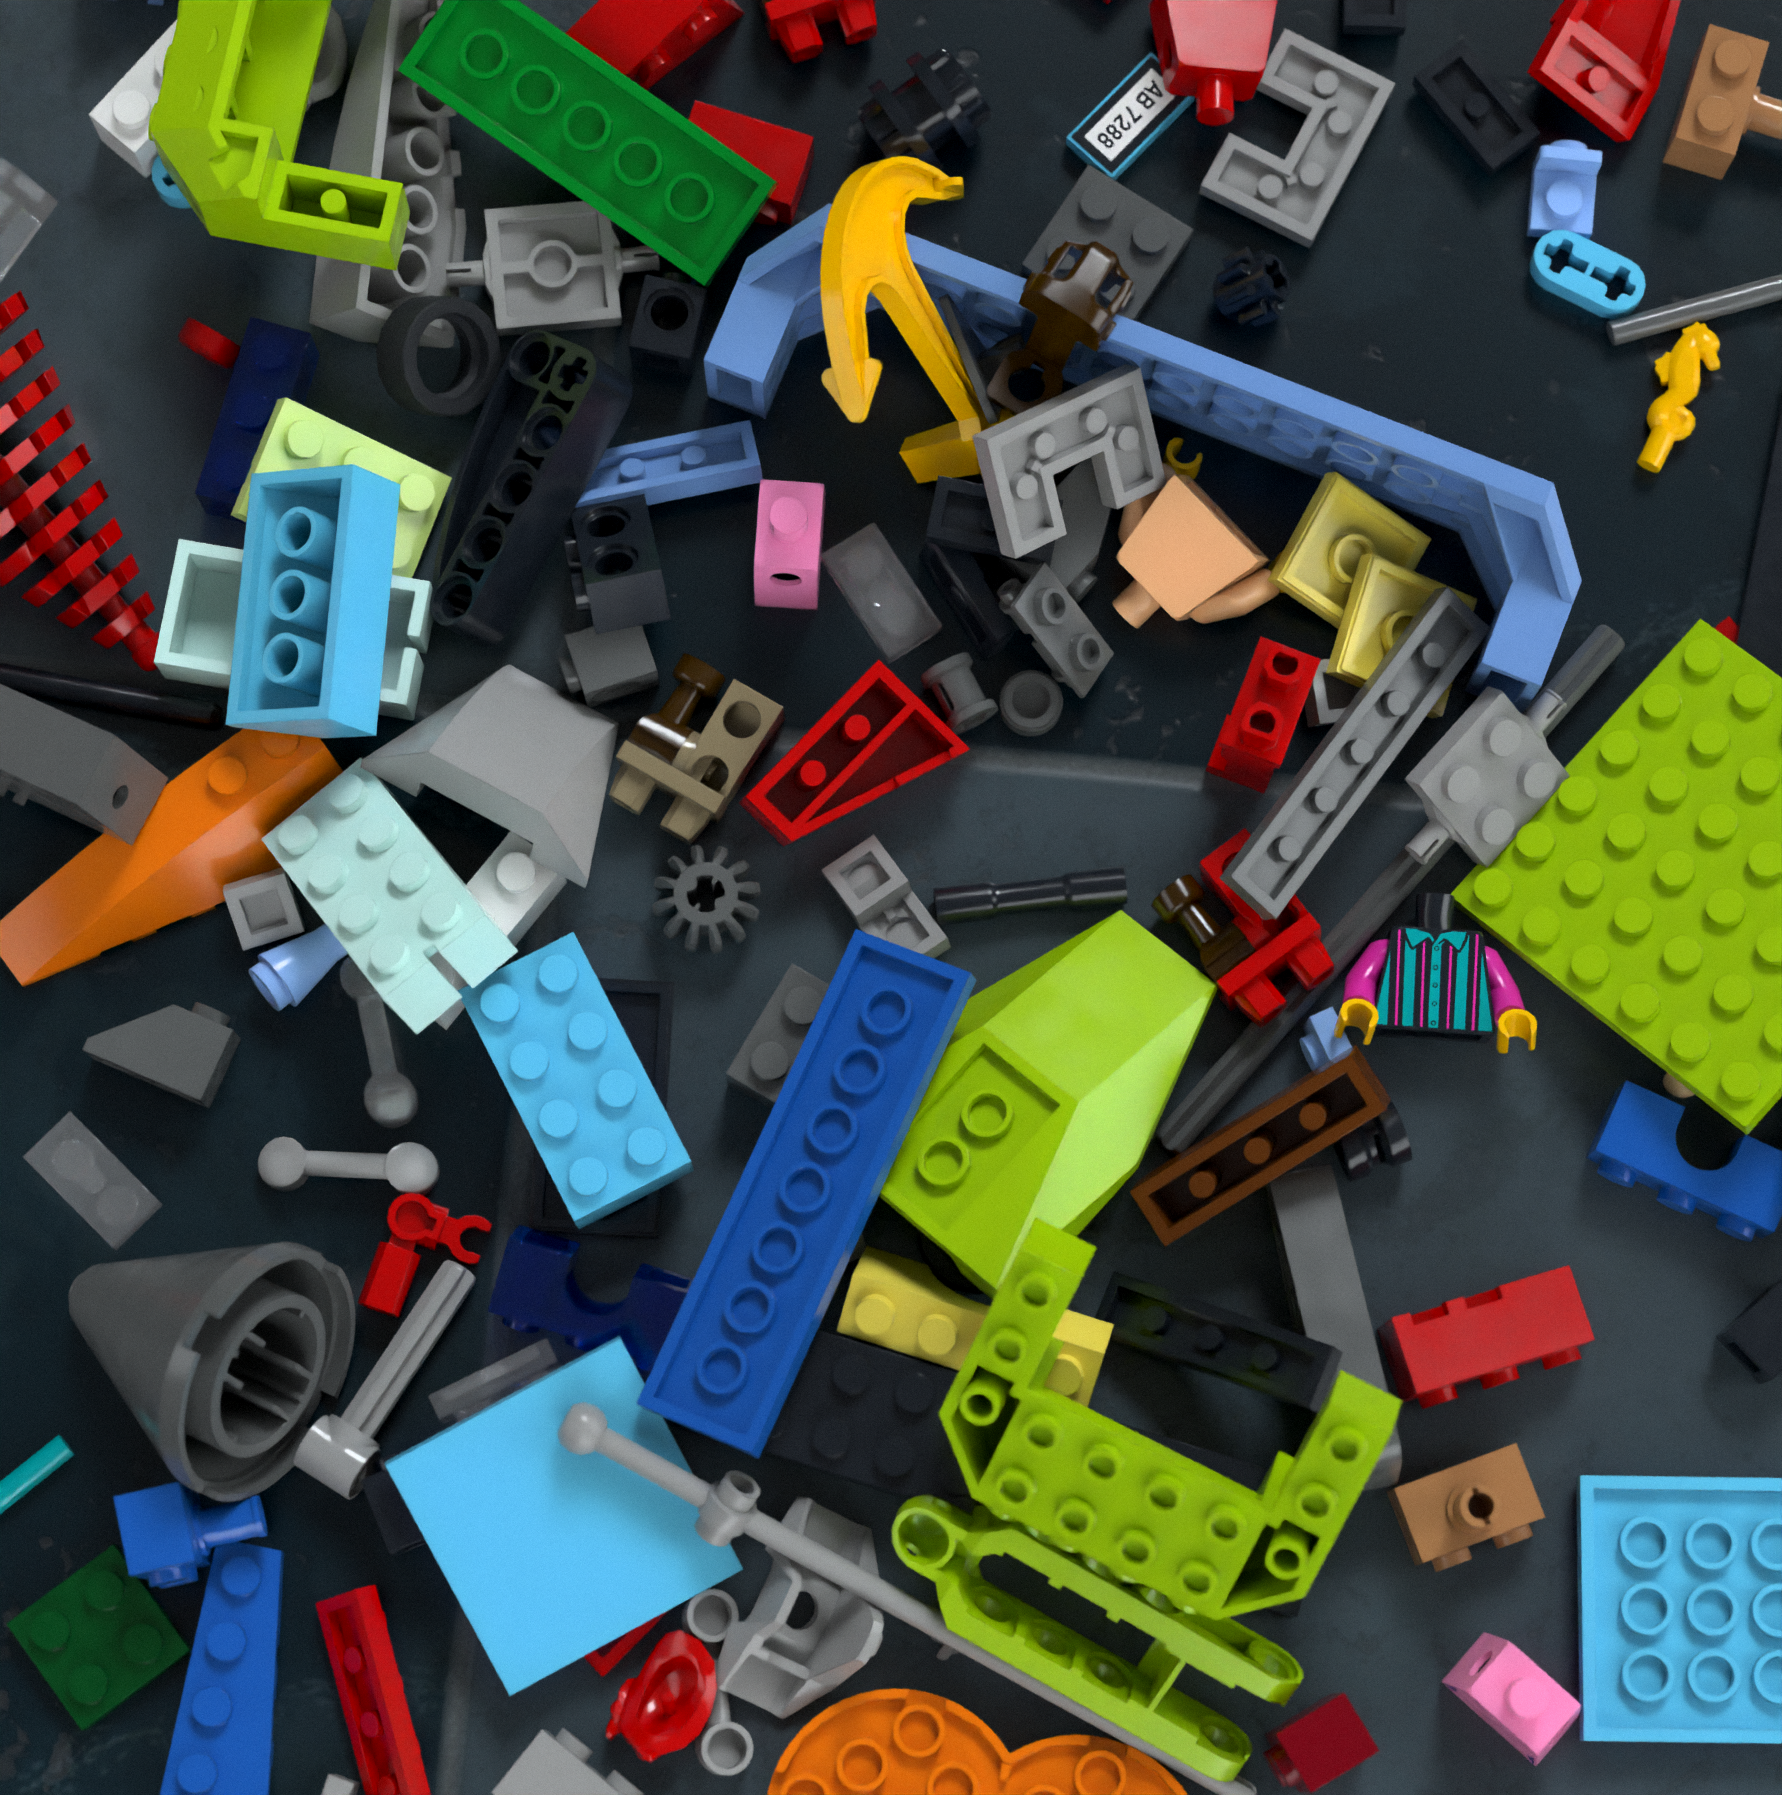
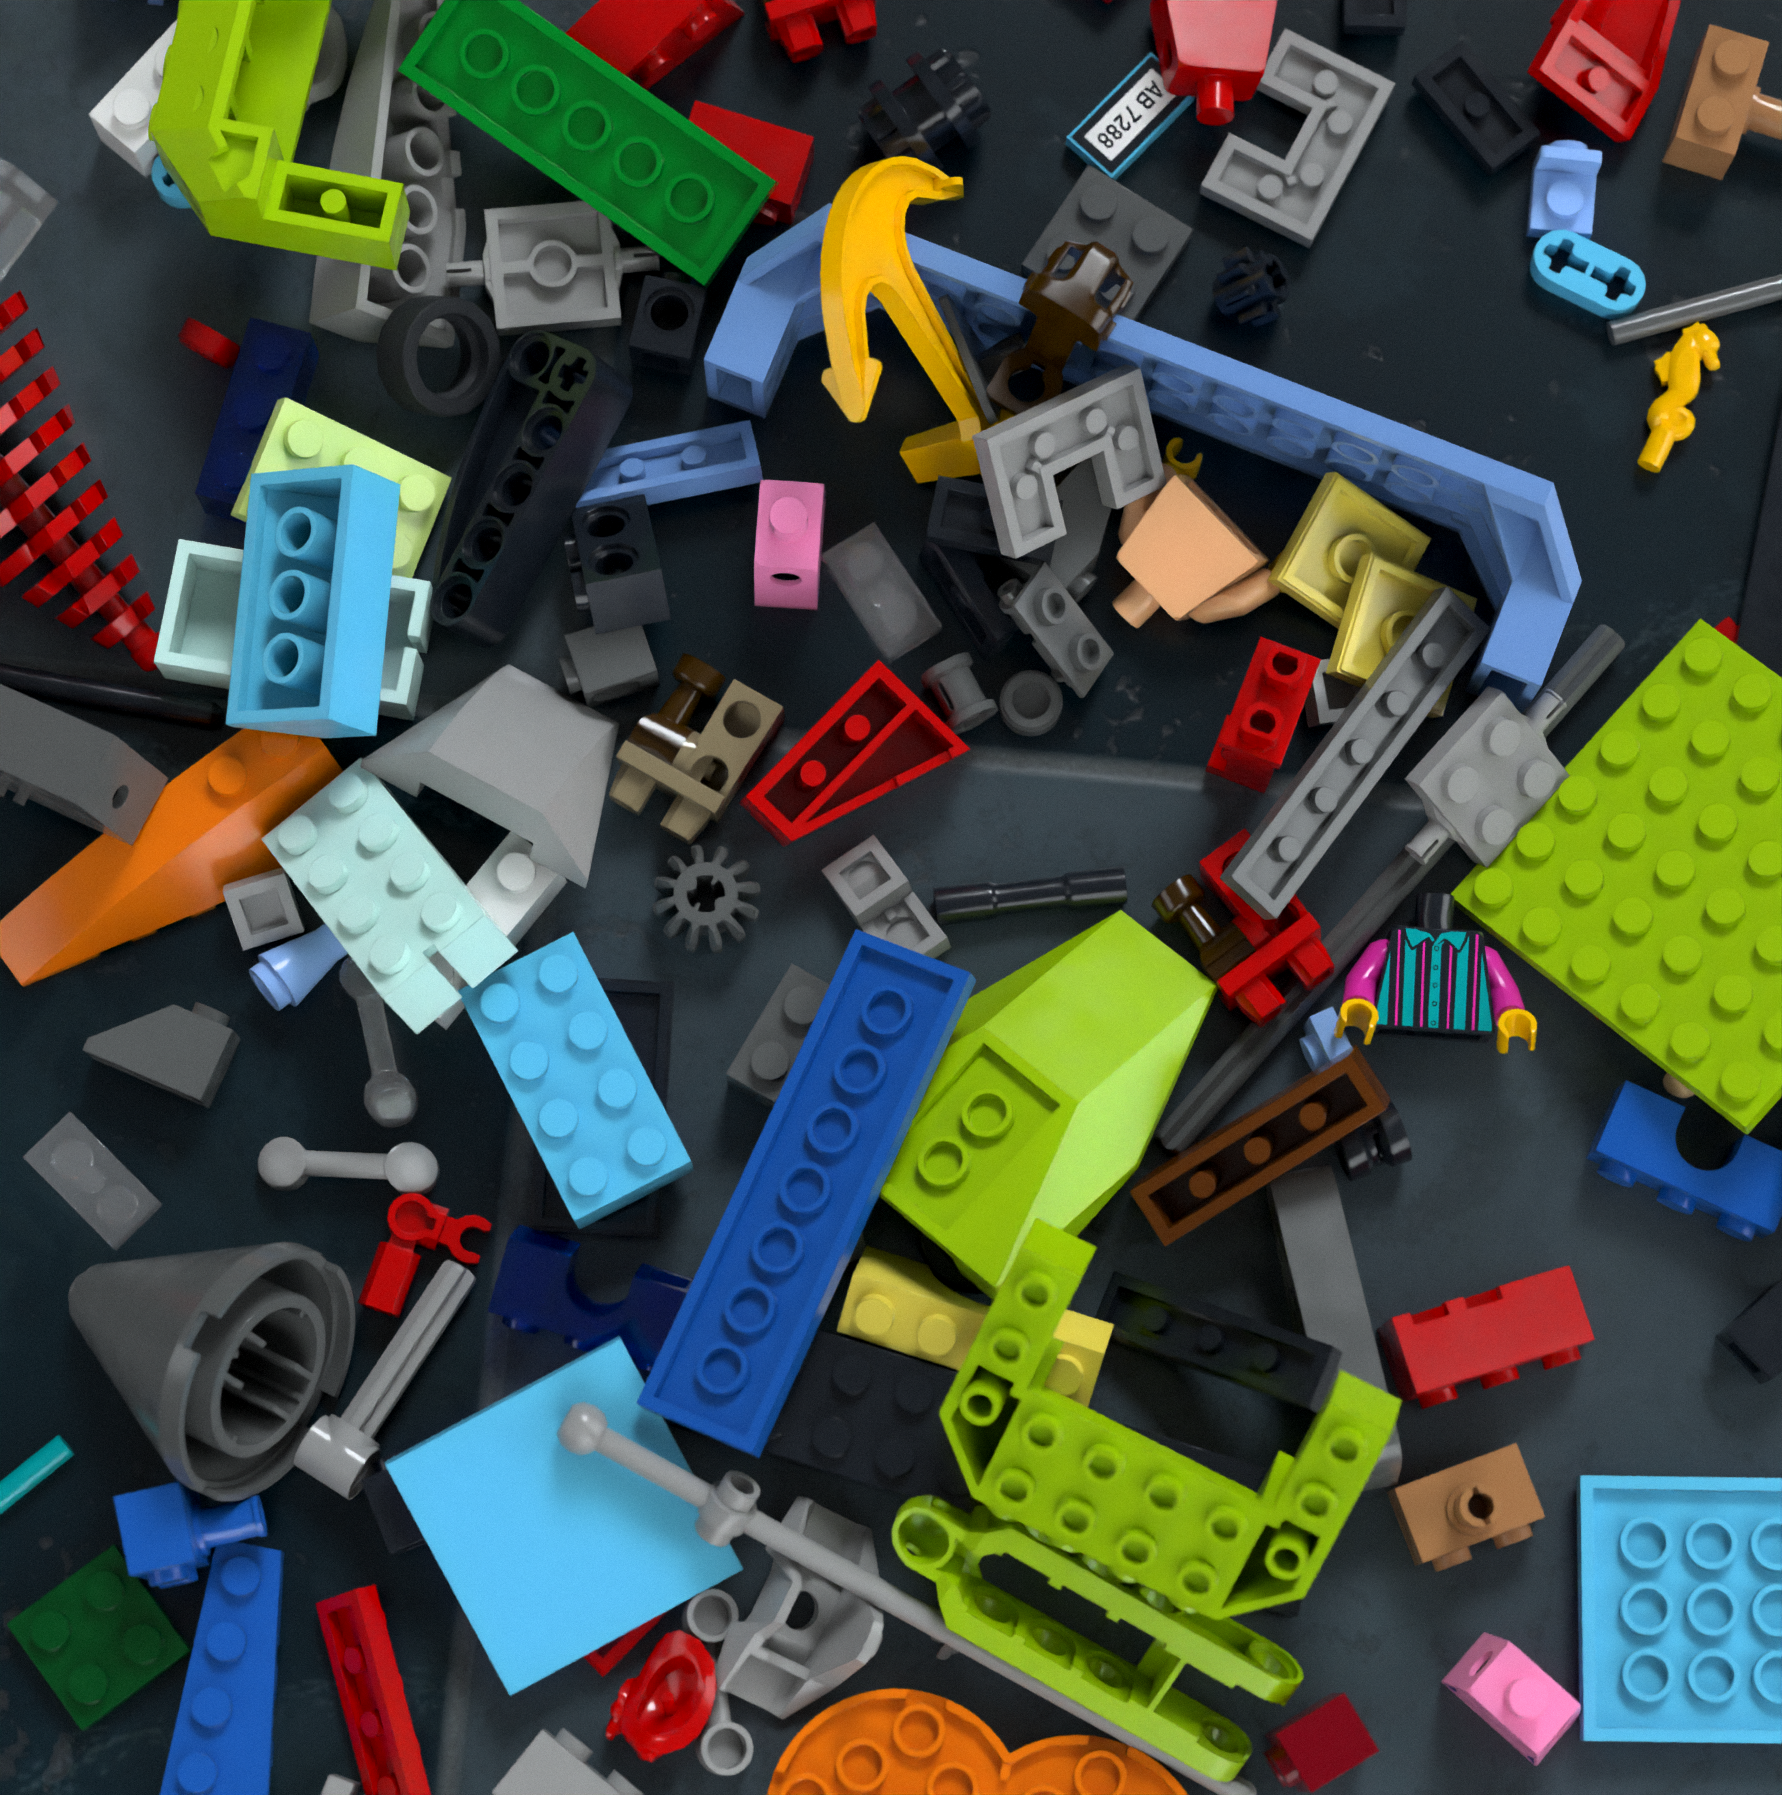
(482, 1387): clear plate -> none

